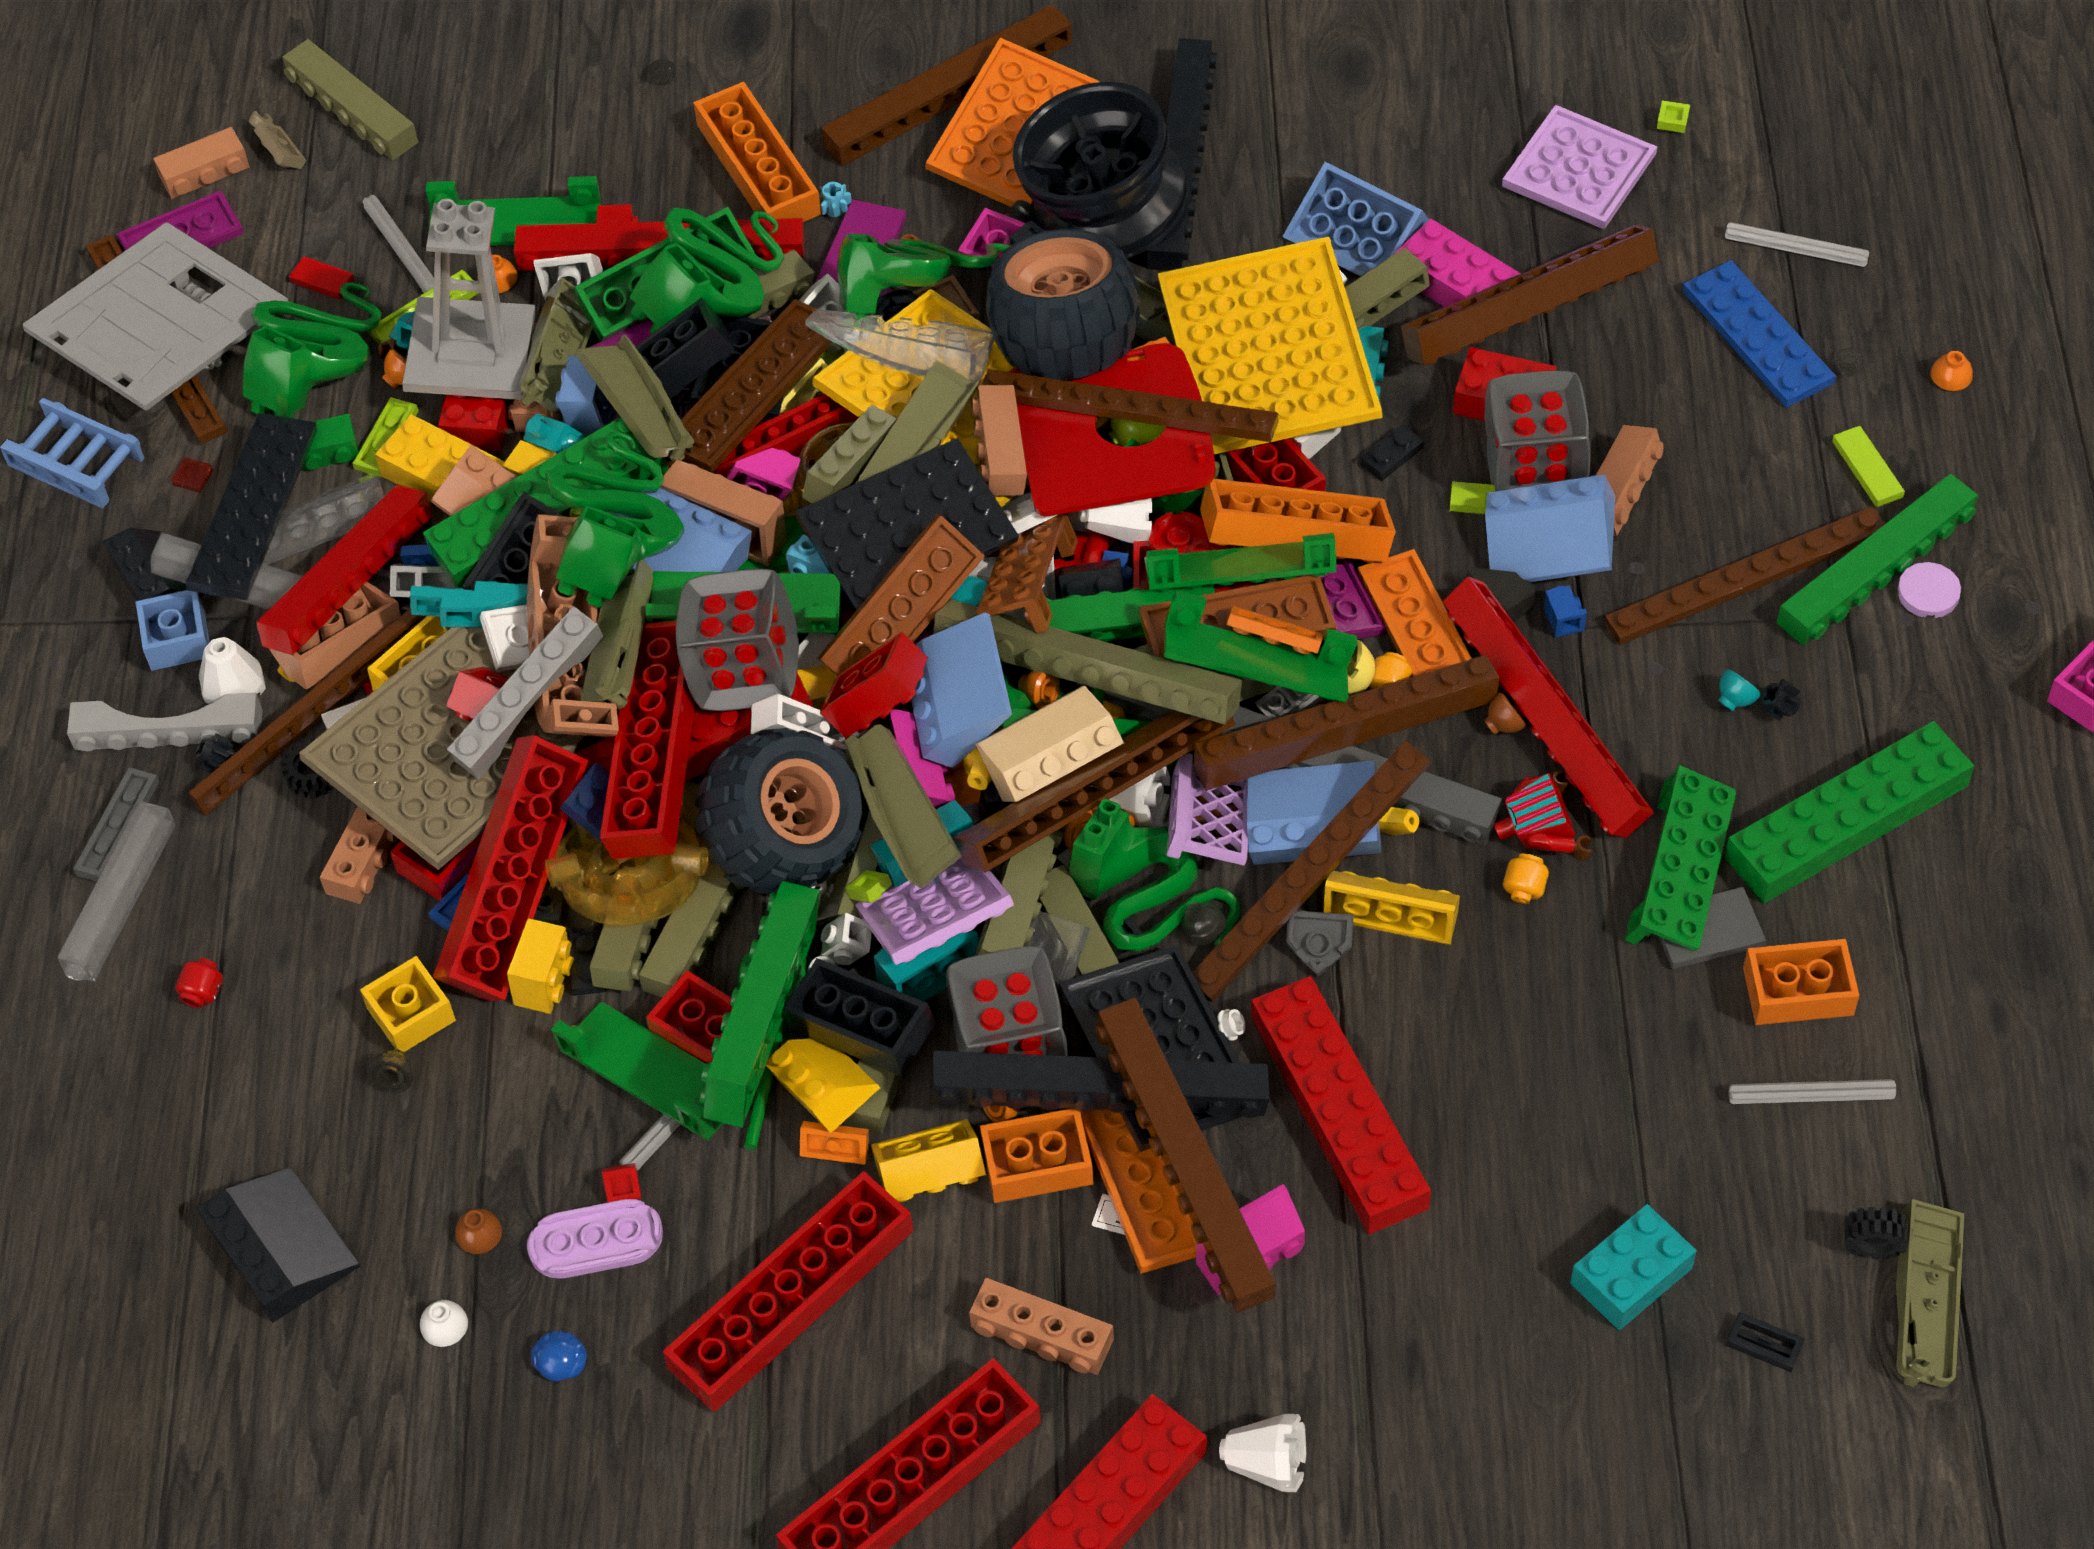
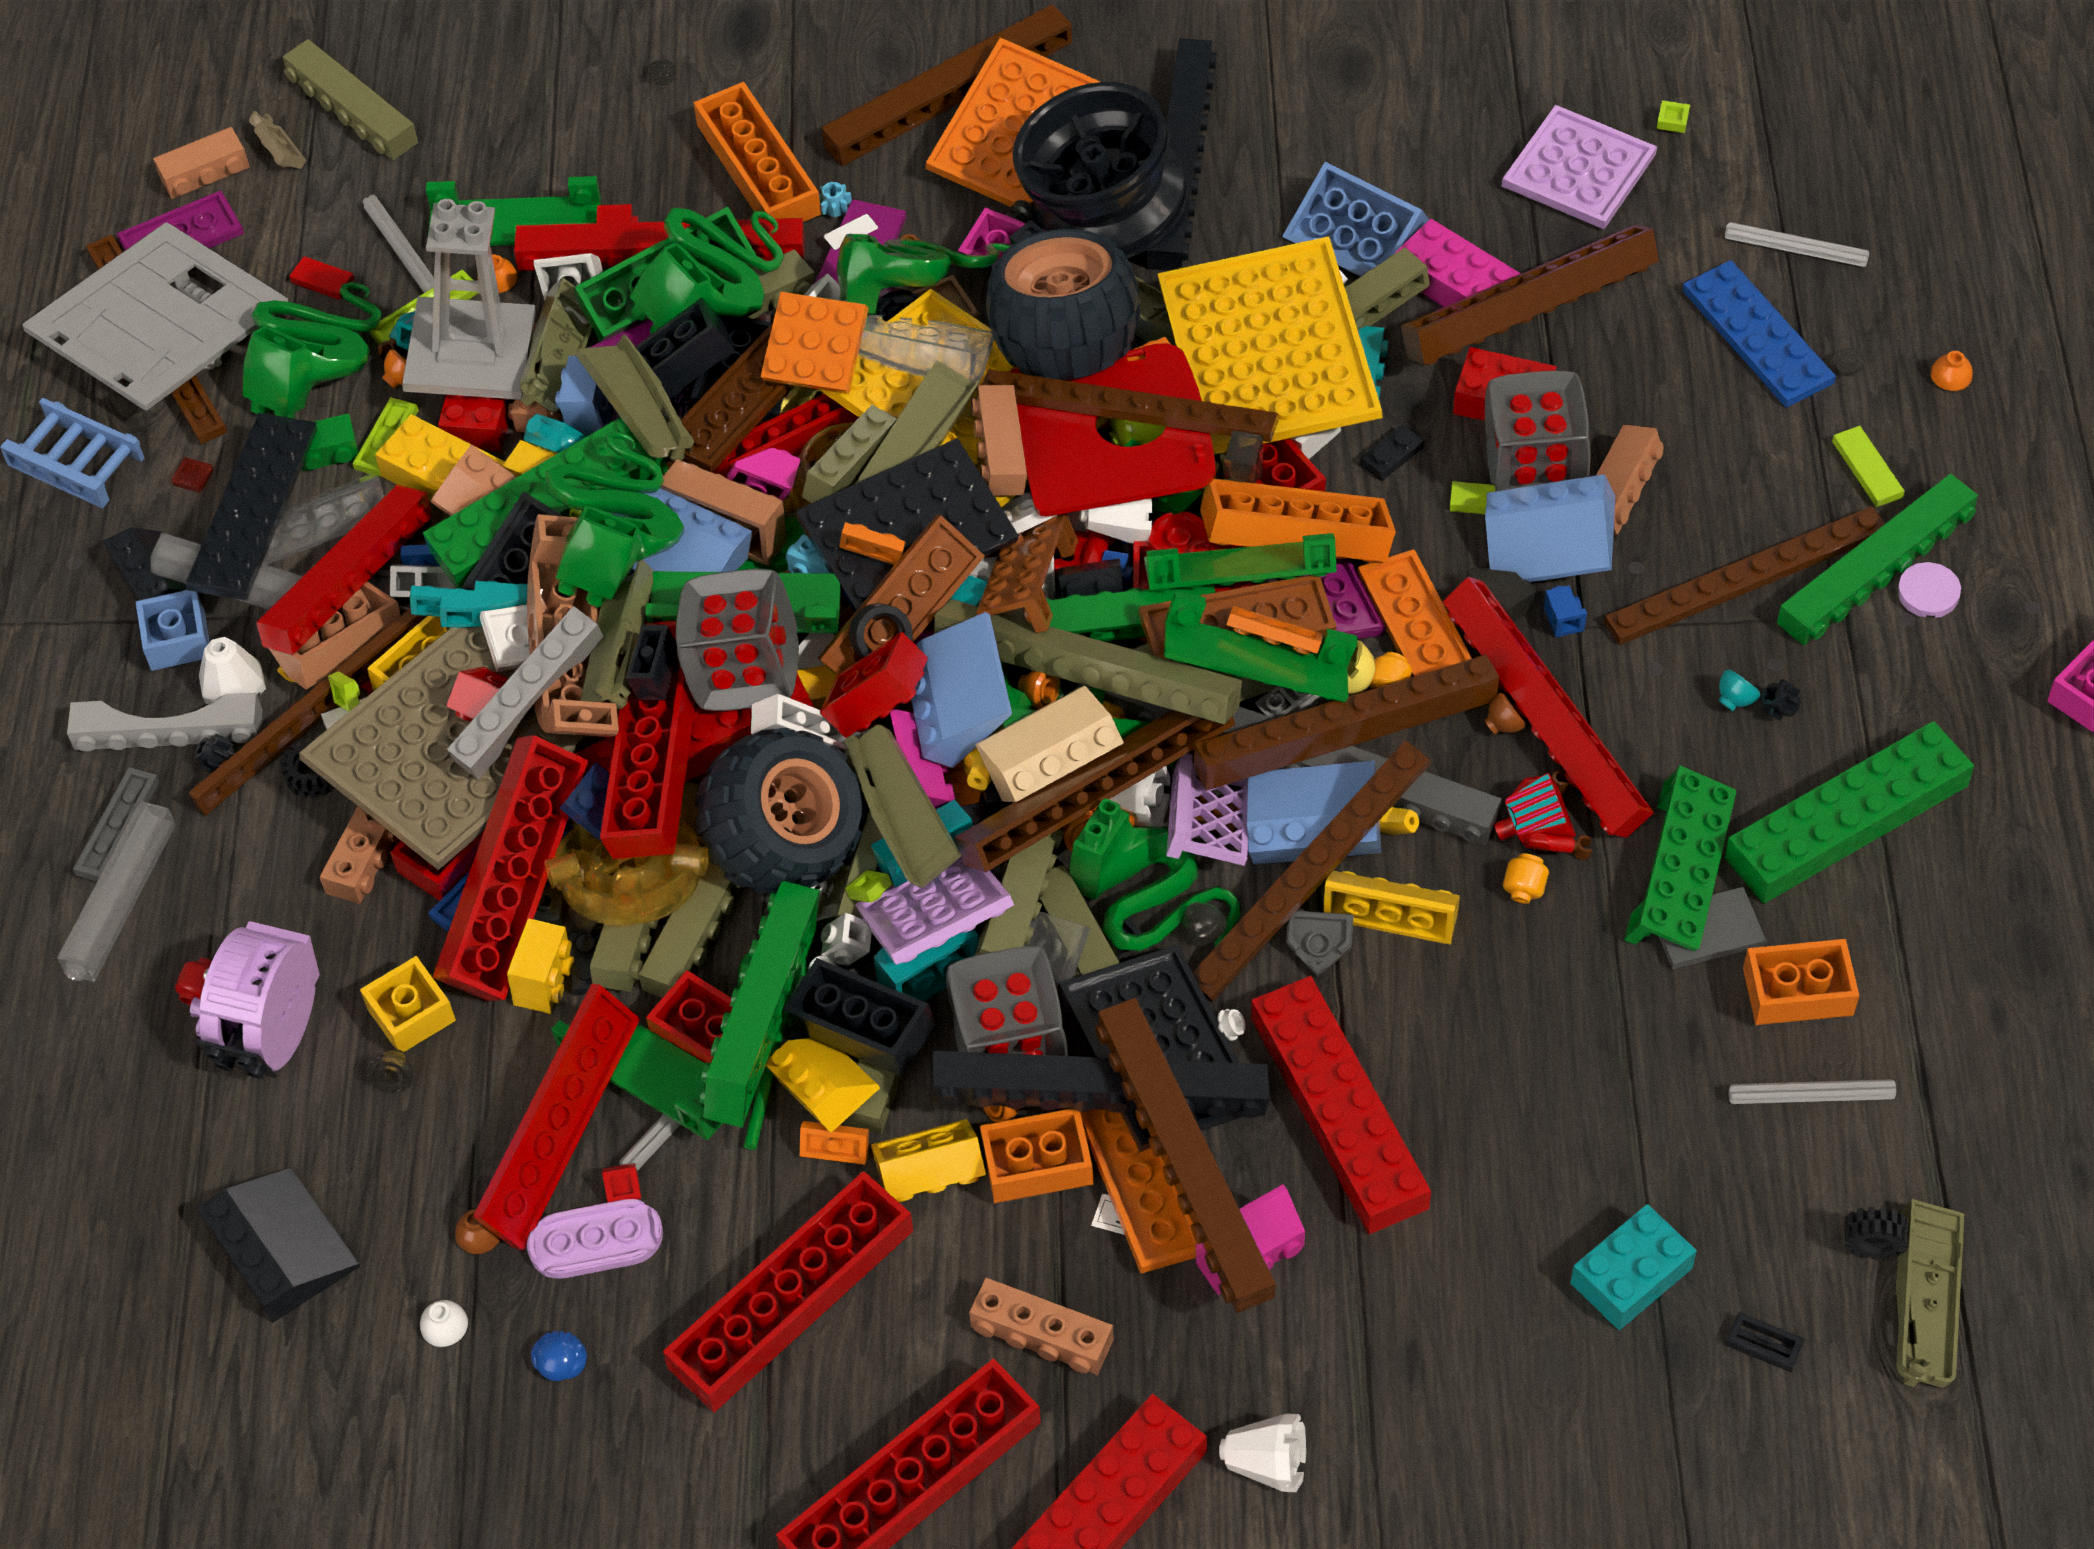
(256, 999): none -> lavender piece
(344, 691): none -> lime plate
(556, 1117): none -> red plate
(652, 662): none -> black brick
(814, 342): none -> orange plate
(861, 225): none -> white sticker
(863, 616): none -> black tyre
(871, 543): none -> orange plate
(1244, 457): none -> clear smoke slope

